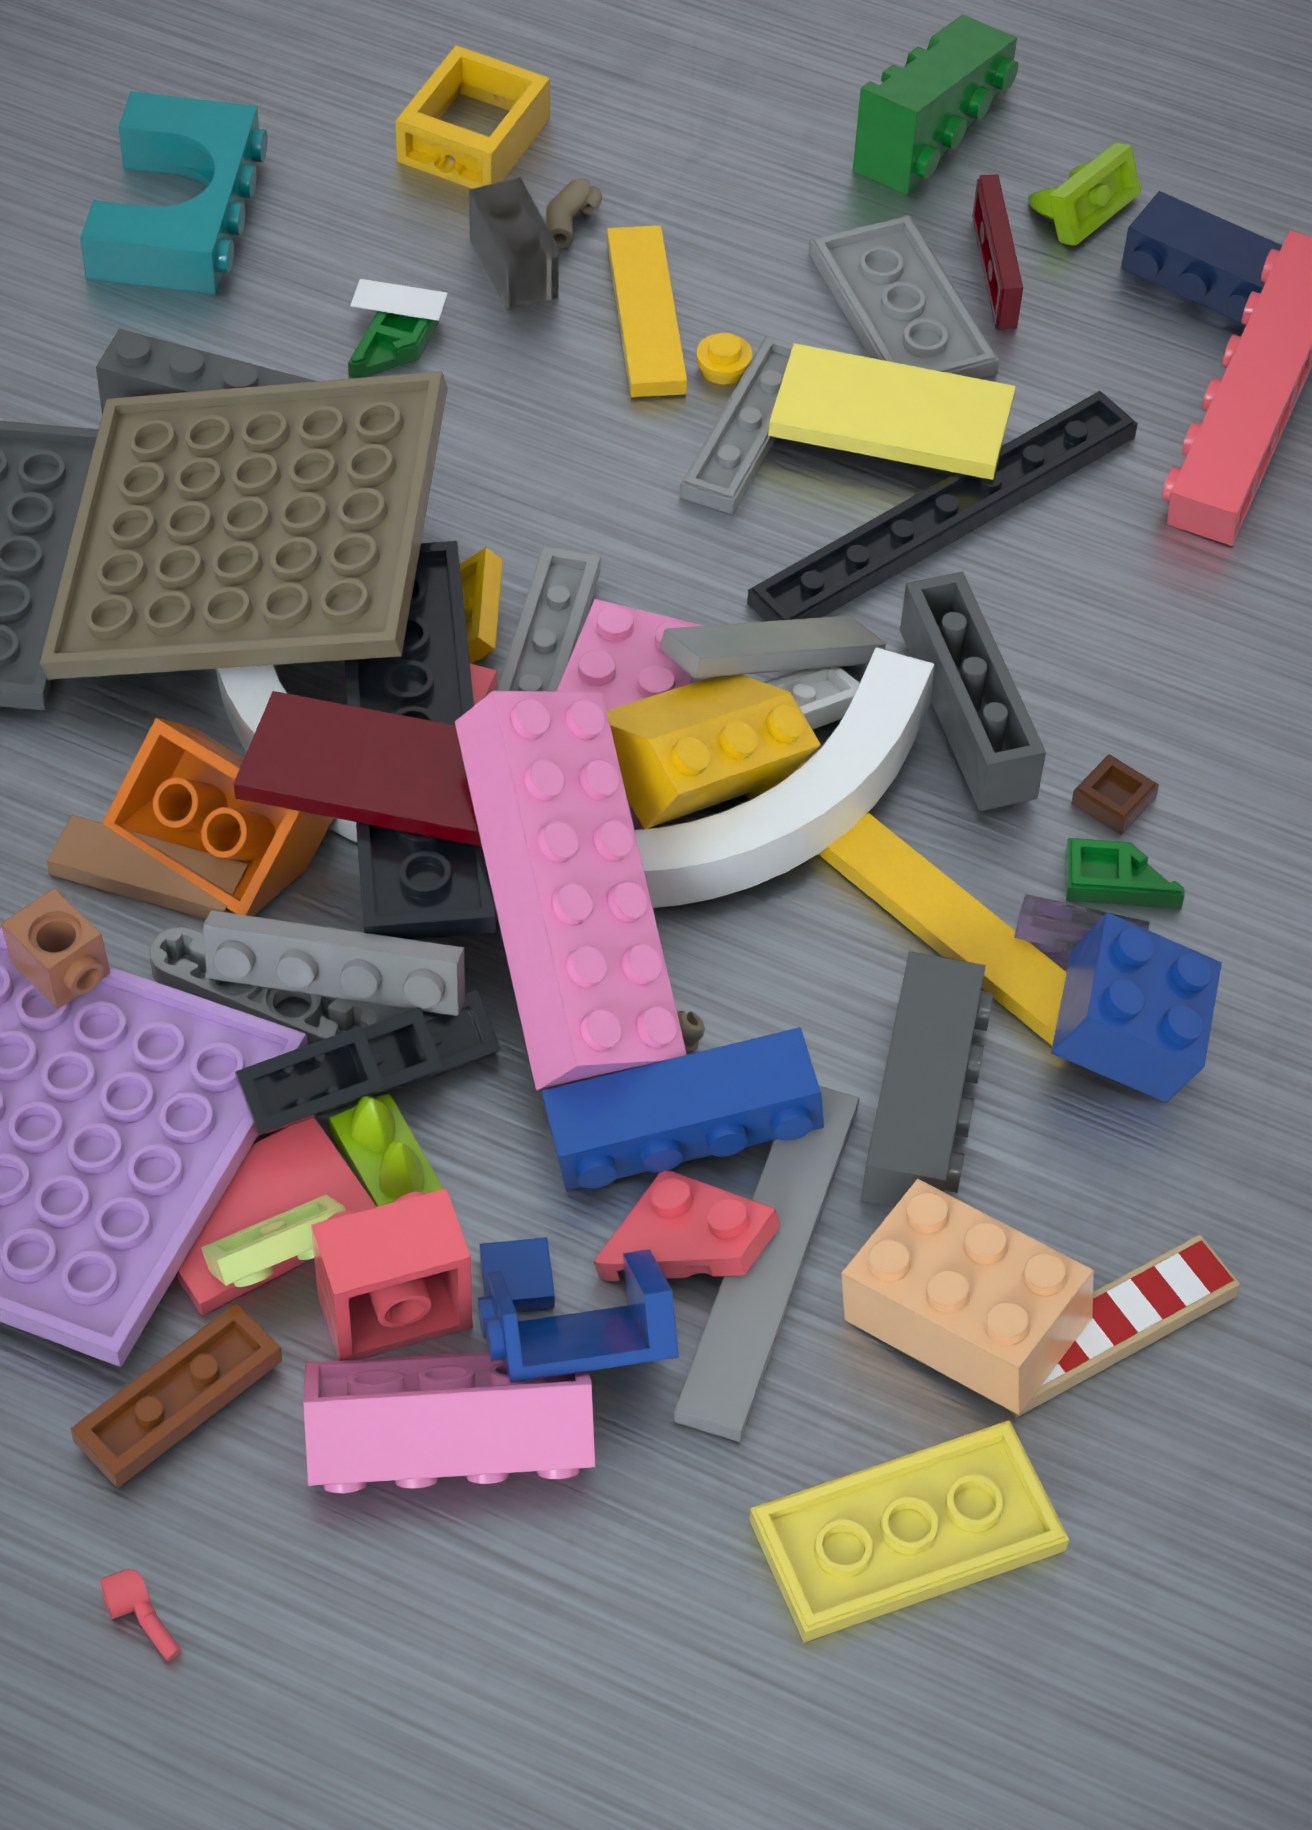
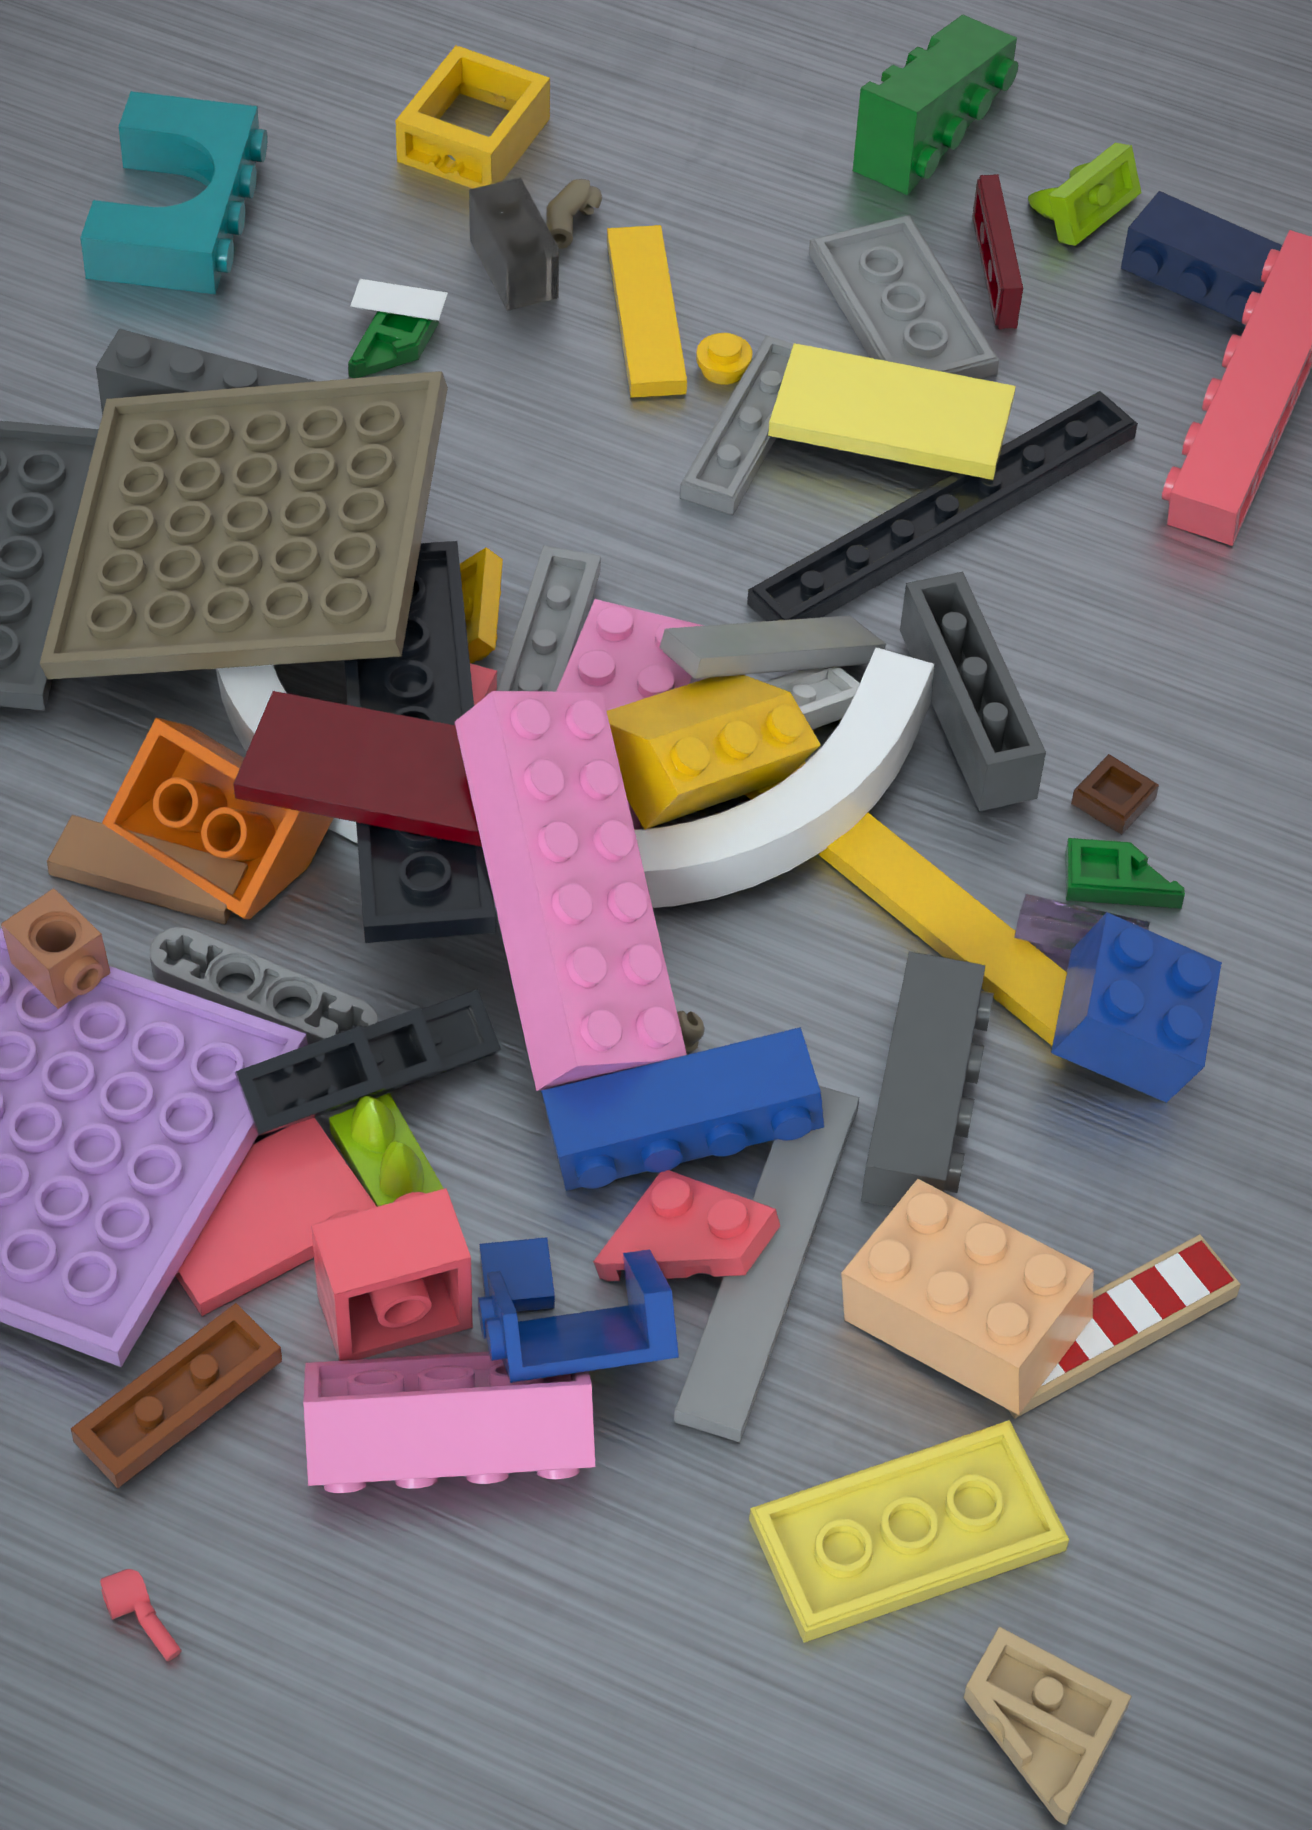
(251, 1253): yellowish green plate -> none
(334, 962): light grey plate -> none
(1045, 1717): none -> tan wing

